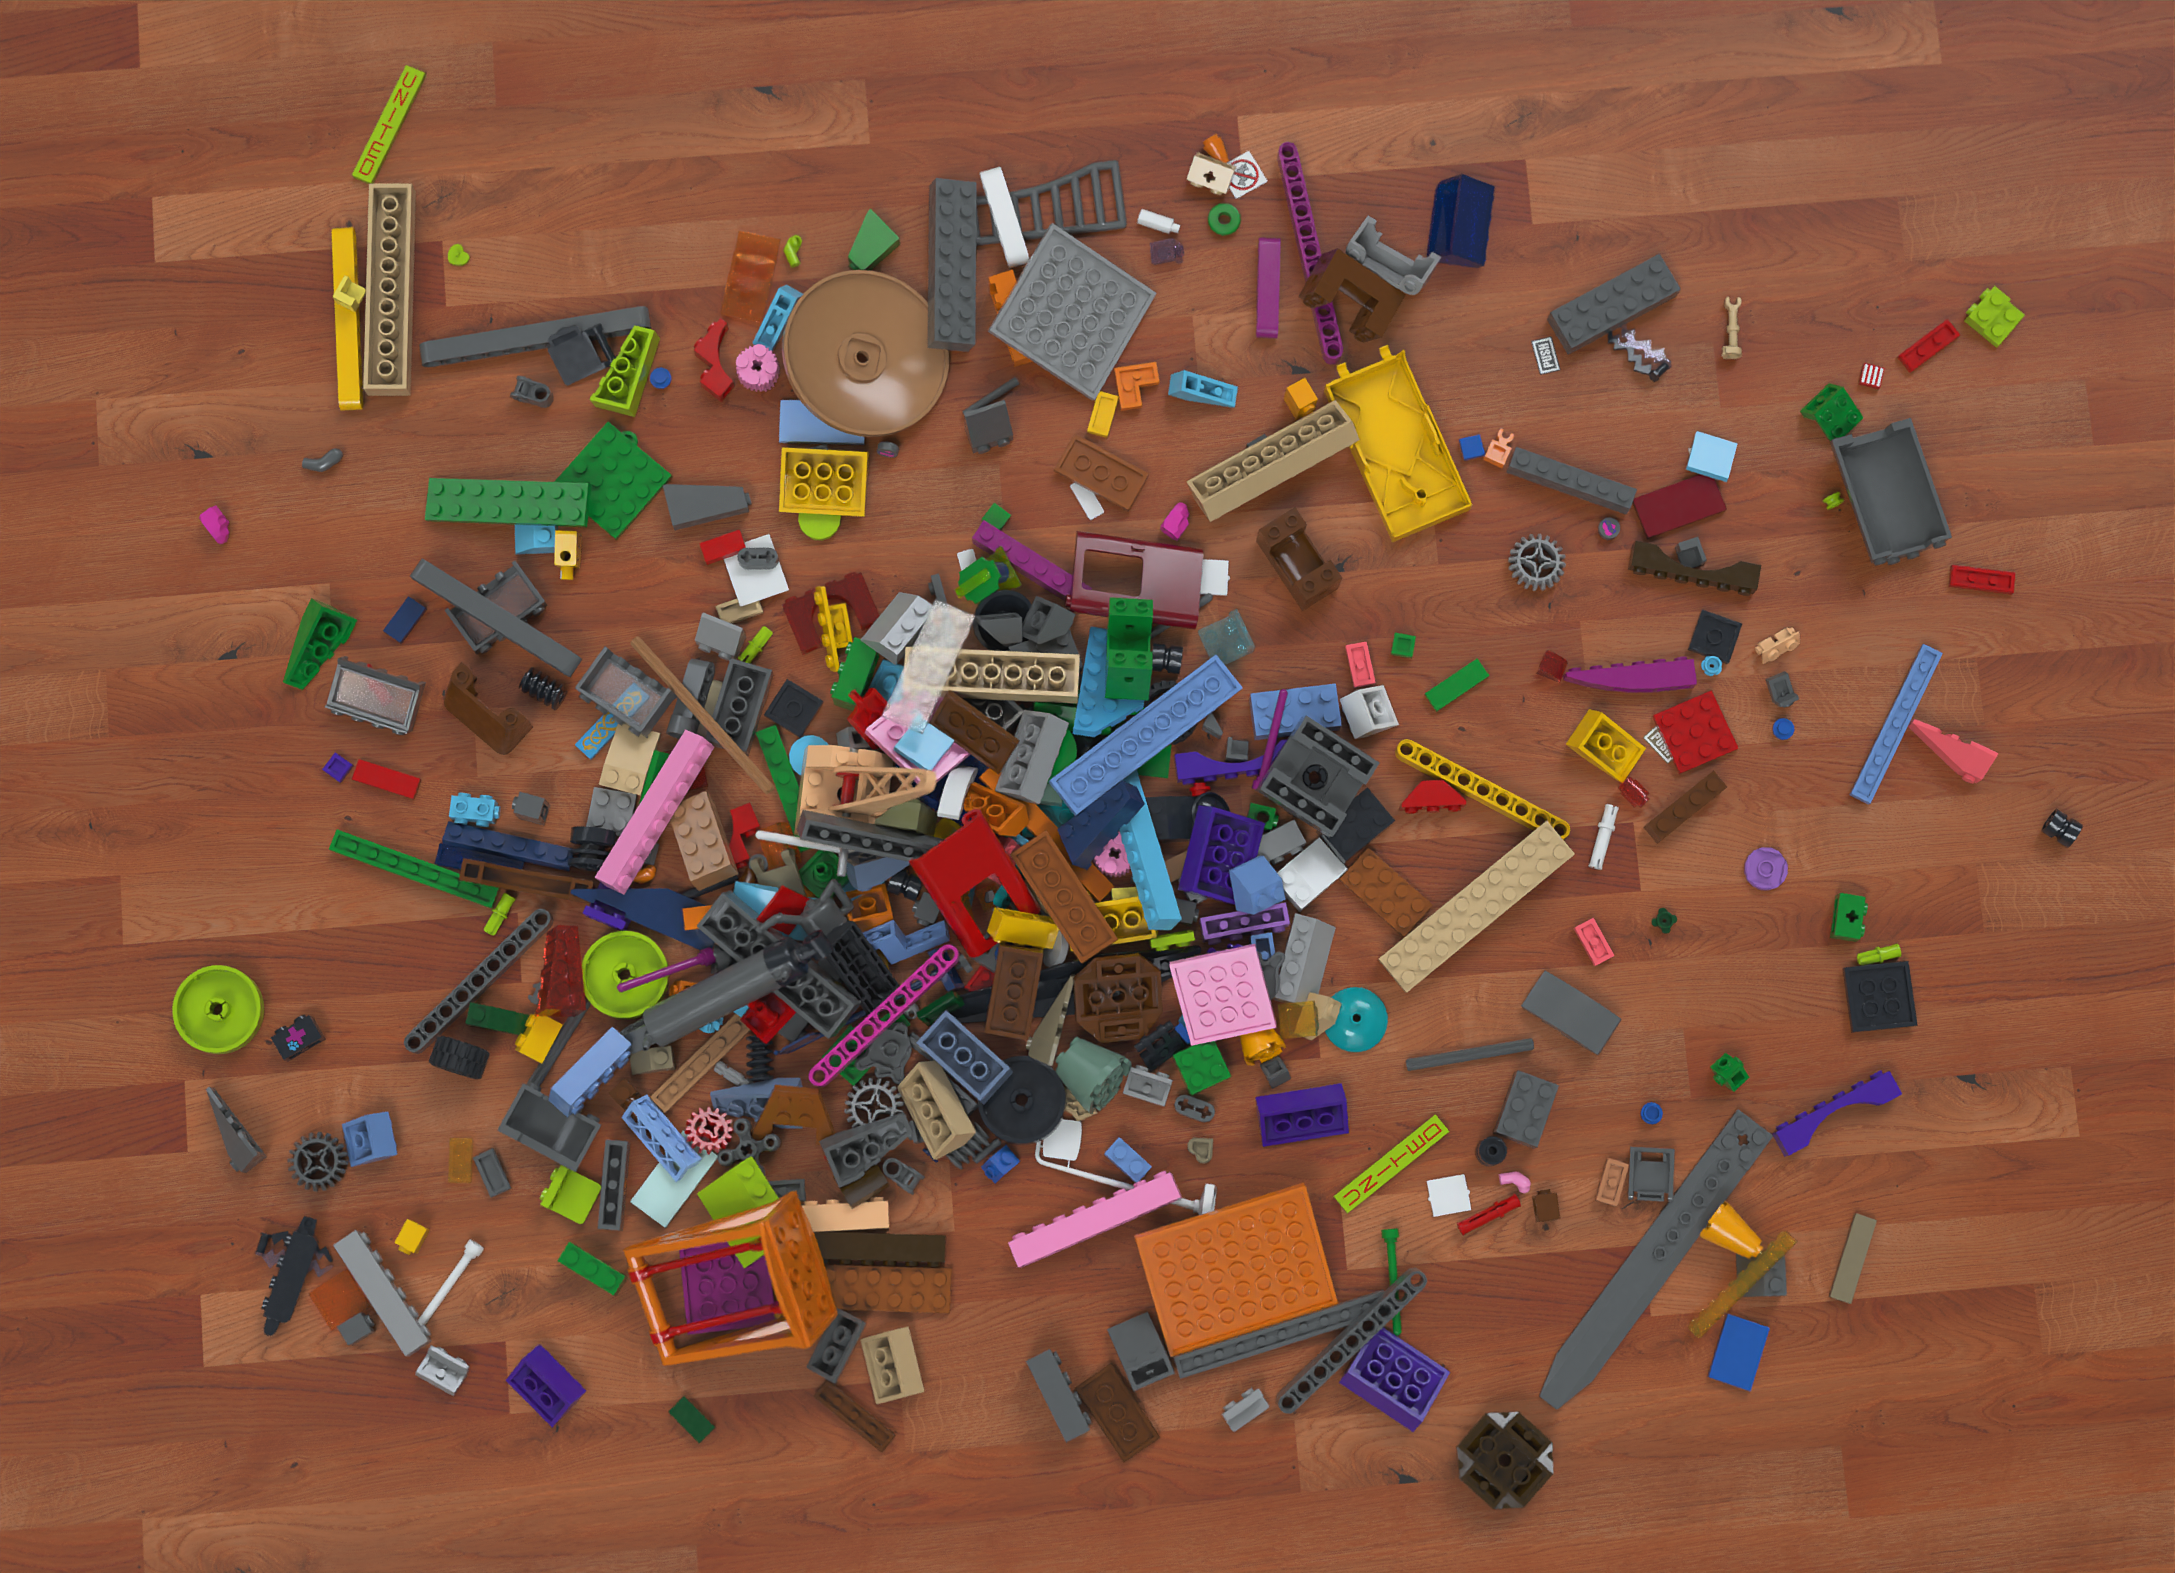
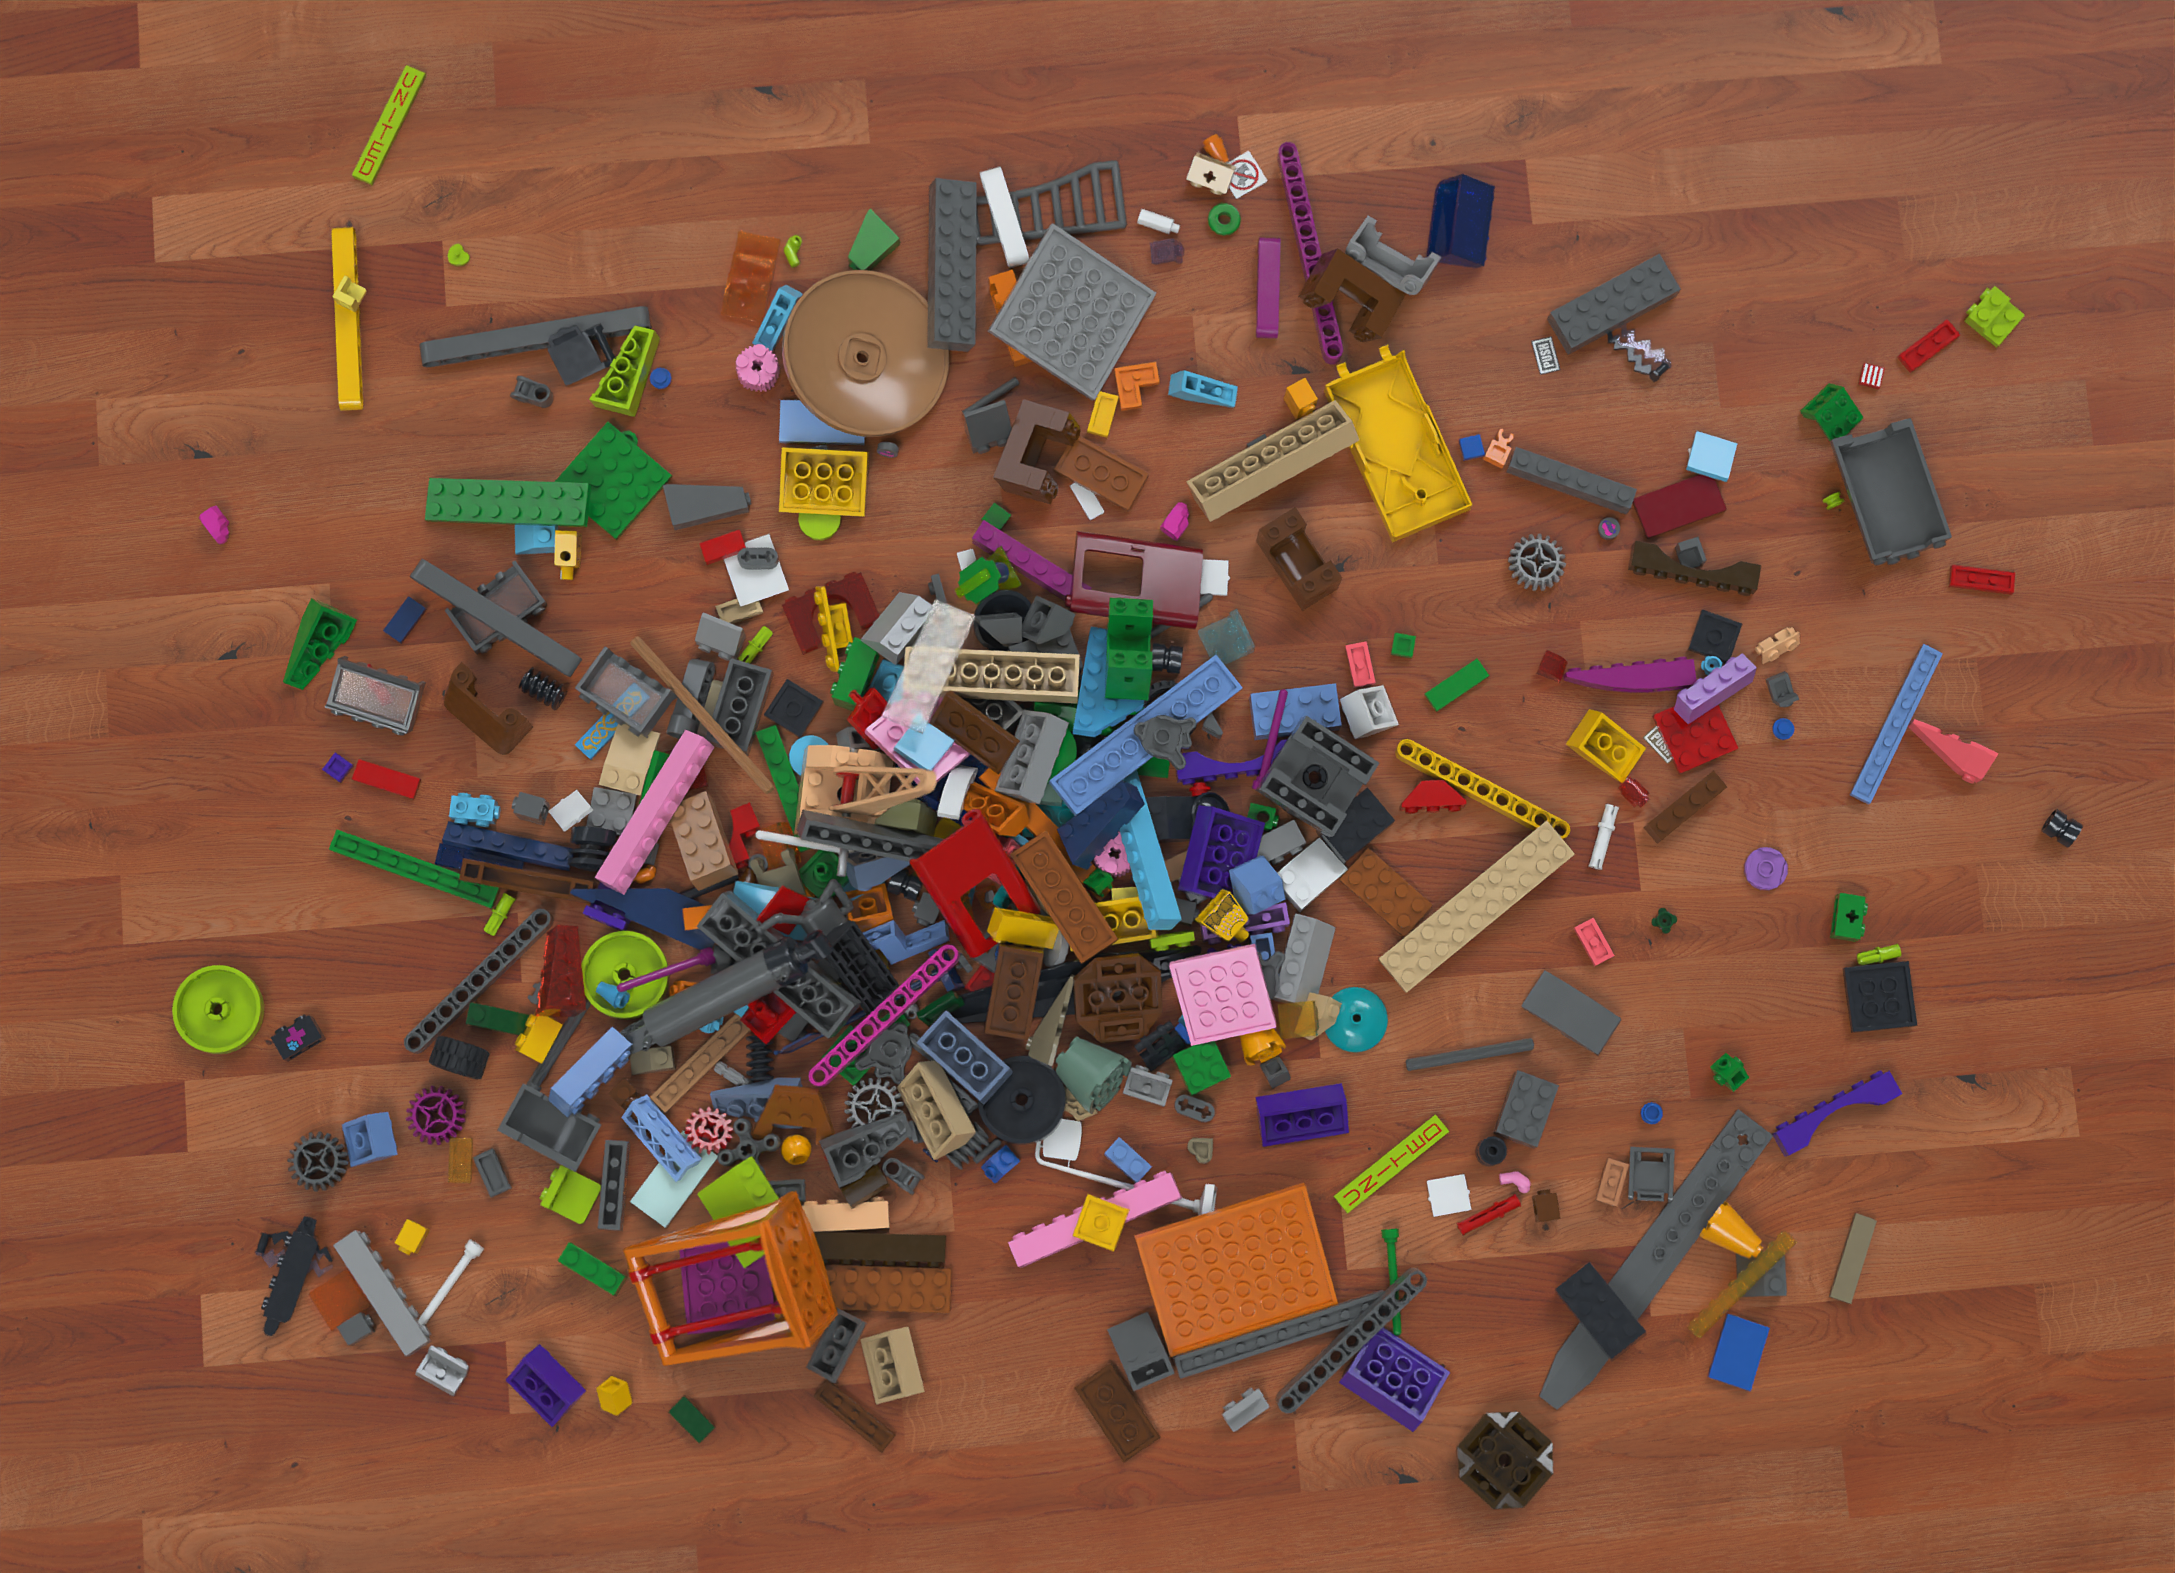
(237, 1140): dark grey wedge -> none
(324, 463): dark grey arm -> none
(389, 290): tan brick -> none
(441, 1106): none -> magenta gear
(570, 810): none -> white piece
(612, 995): none -> dark azure cone
(614, 1395): none -> yellow panel
(707, 350): red arch -> none
(796, 1149): none -> light orange piece
(1024, 445): none -> reddish brown piece
(1058, 1395): dark grey brick -> none
(1098, 881): none -> green tile
(1101, 1222): none -> yellow tile
(1165, 737): none -> dark grey tile
(1224, 917): none -> yellow torso
(1236, 751): dark grey panel -> none
(1600, 1312): none -> black brick
(1714, 688): none -> medium lavender brick
(1732, 350): tan piece -> none

